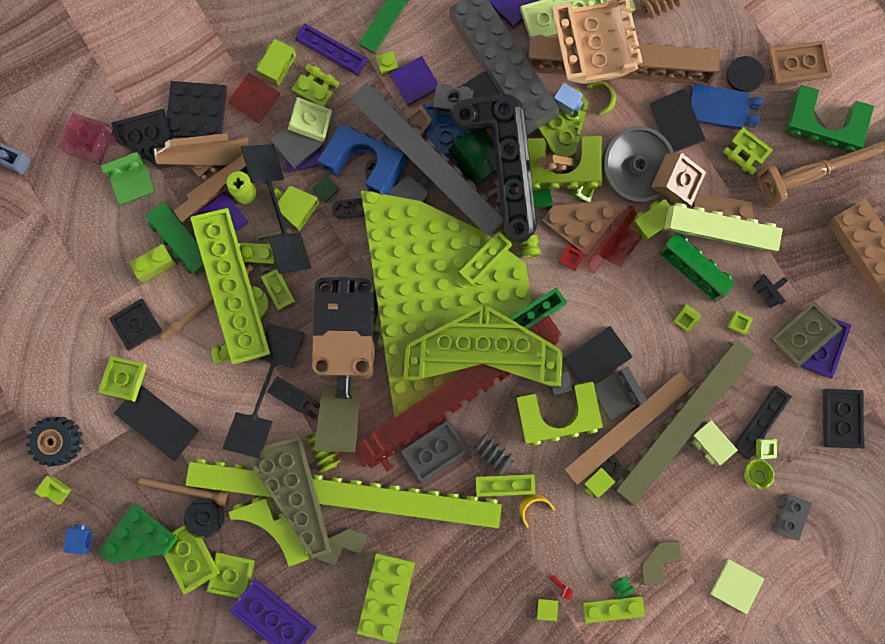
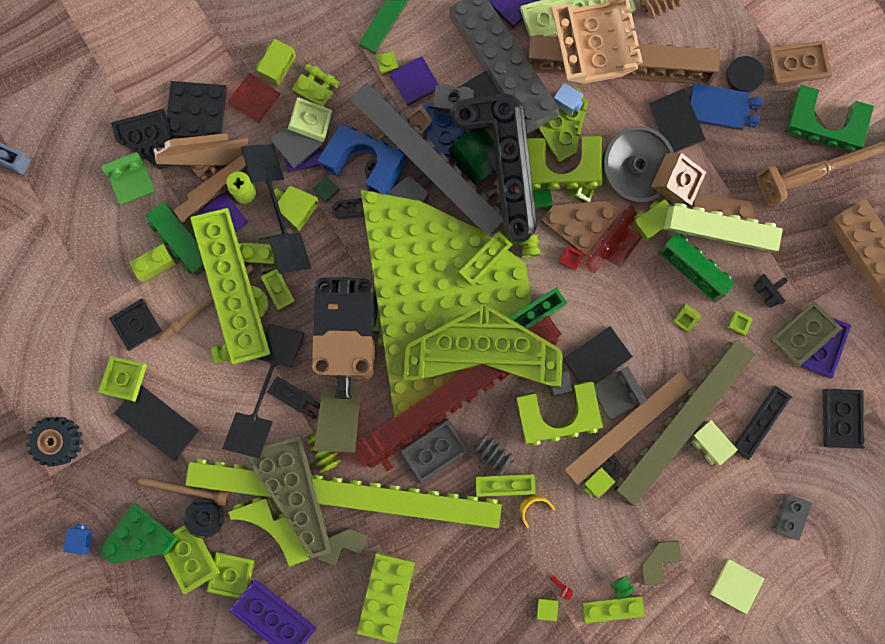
(53, 489): lime panel -> none
(86, 138): clear pink brick -> none
(331, 49): dark purple tile -> none
(559, 163): medium nougat hinge -> none
(613, 95): lime helmet -> none
(751, 147): lime plate -> none
(759, 474): lime hair -> none
(766, 448): lime tile -> none

